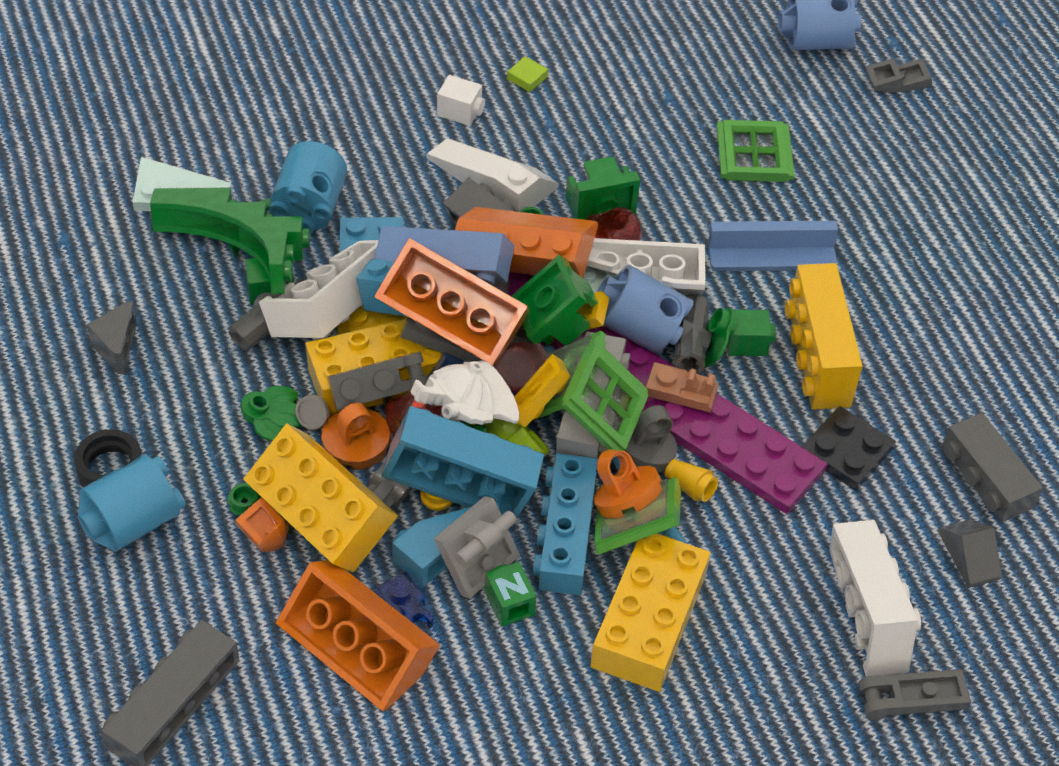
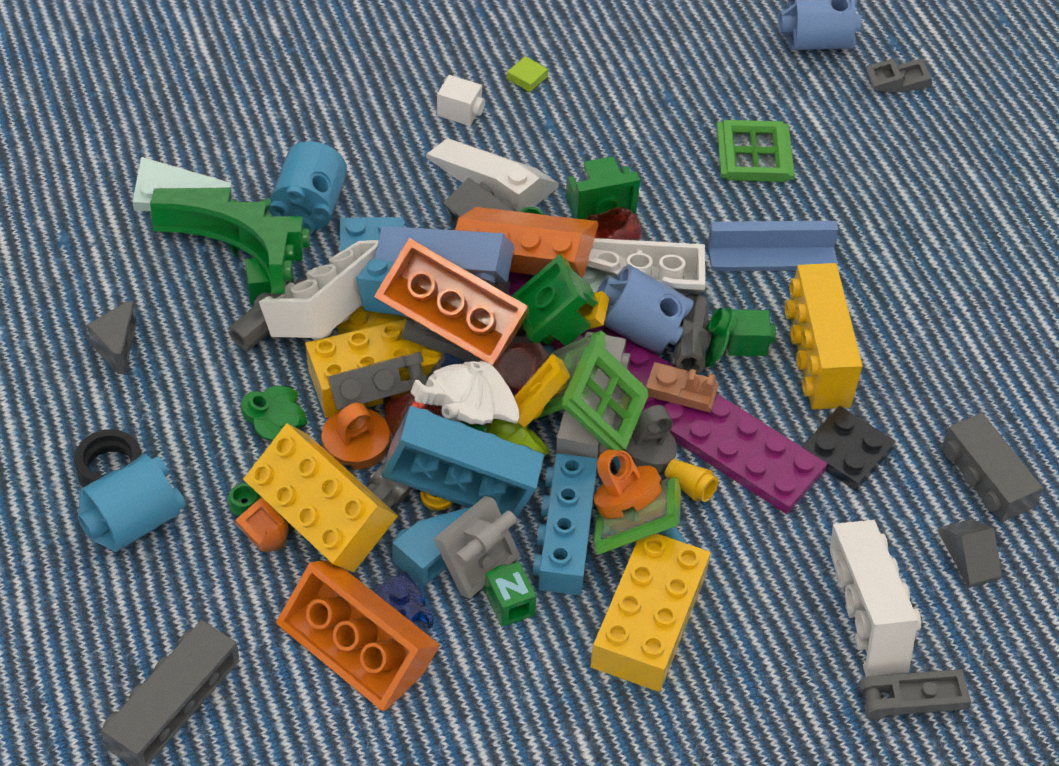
(312, 412): light grey piece -> none

